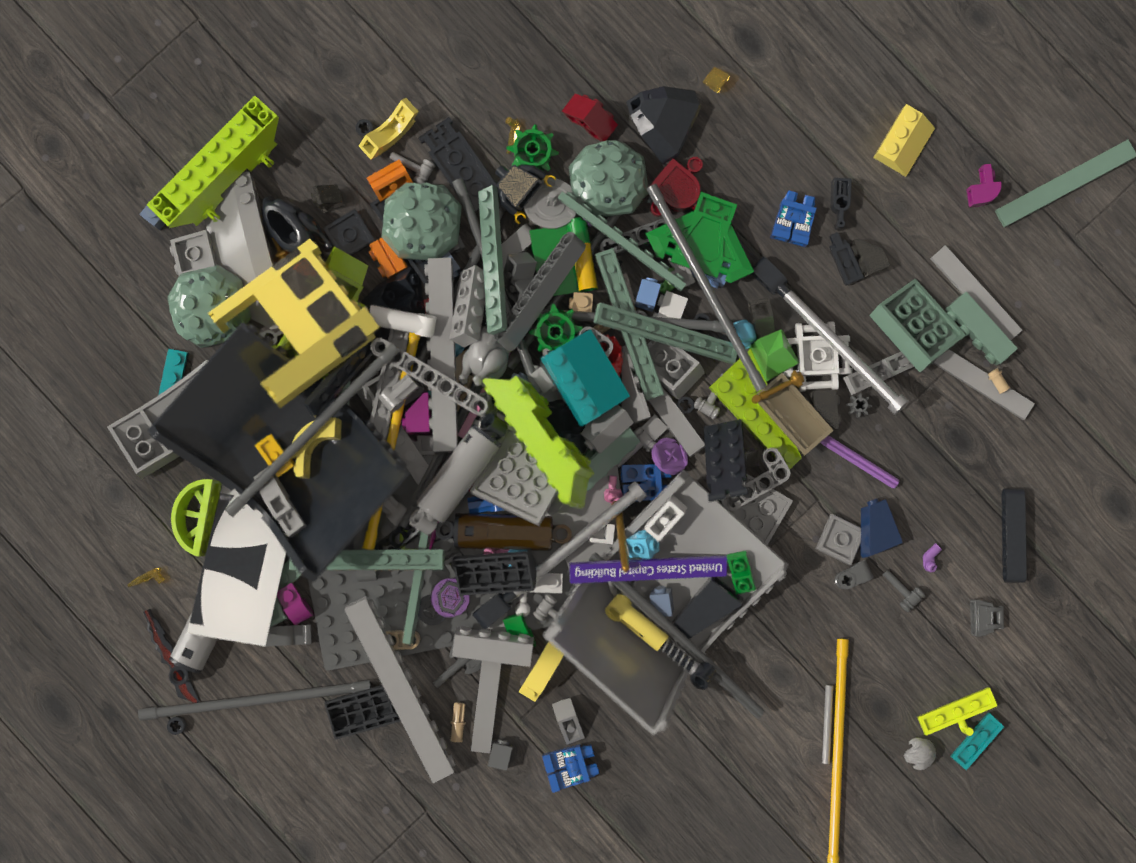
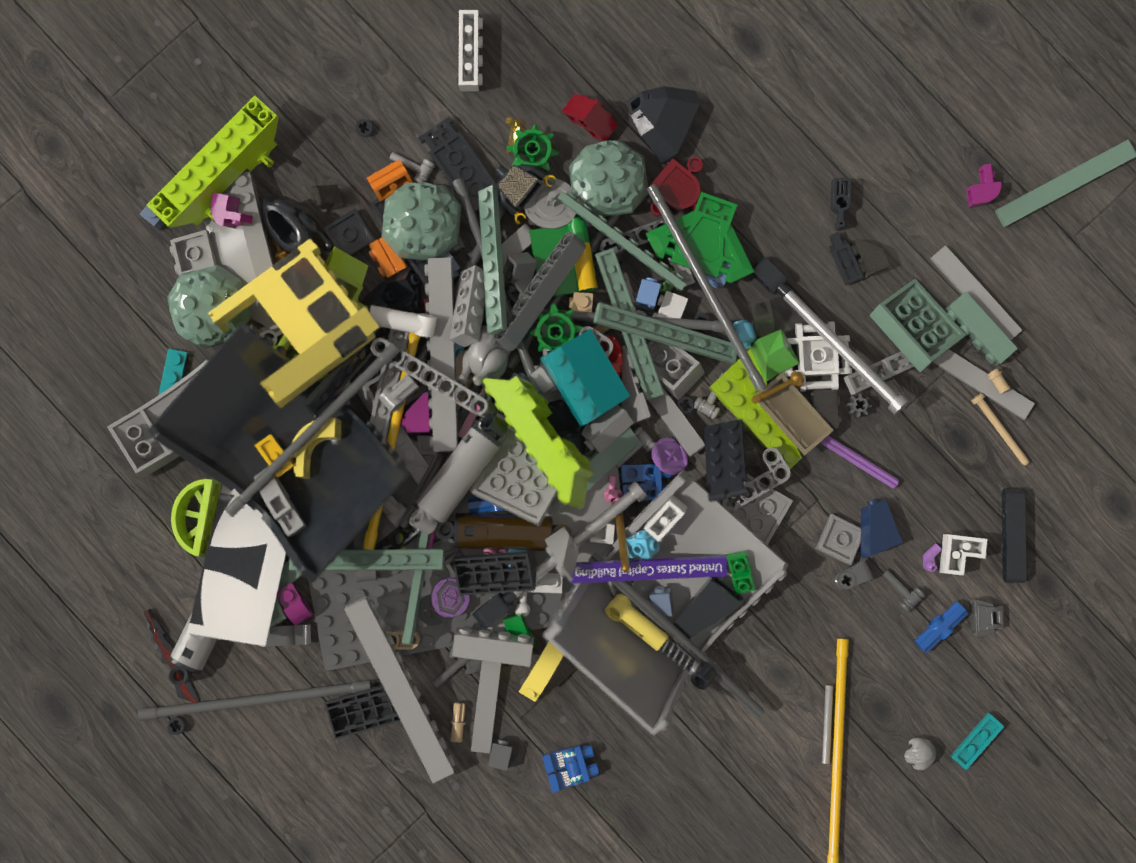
(147, 576): clear yellow bar -> none
(225, 211): none -> magenta brick
(390, 131): light yellow arch -> none
(469, 50): none -> white brick
(545, 608): light grey piece -> none
(563, 552): none -> light grey slope
(568, 721): light grey slope -> none
(654, 427): light grey tile -> none
(716, 79): clear yellow slope -> none
(794, 213): blue hips -> none
(905, 140): light yellow slope -> none
(941, 627): none -> blue piece
(955, 551): none -> white brick
(957, 712): neon yellow plate -> none
(1000, 428): none -> tan bar

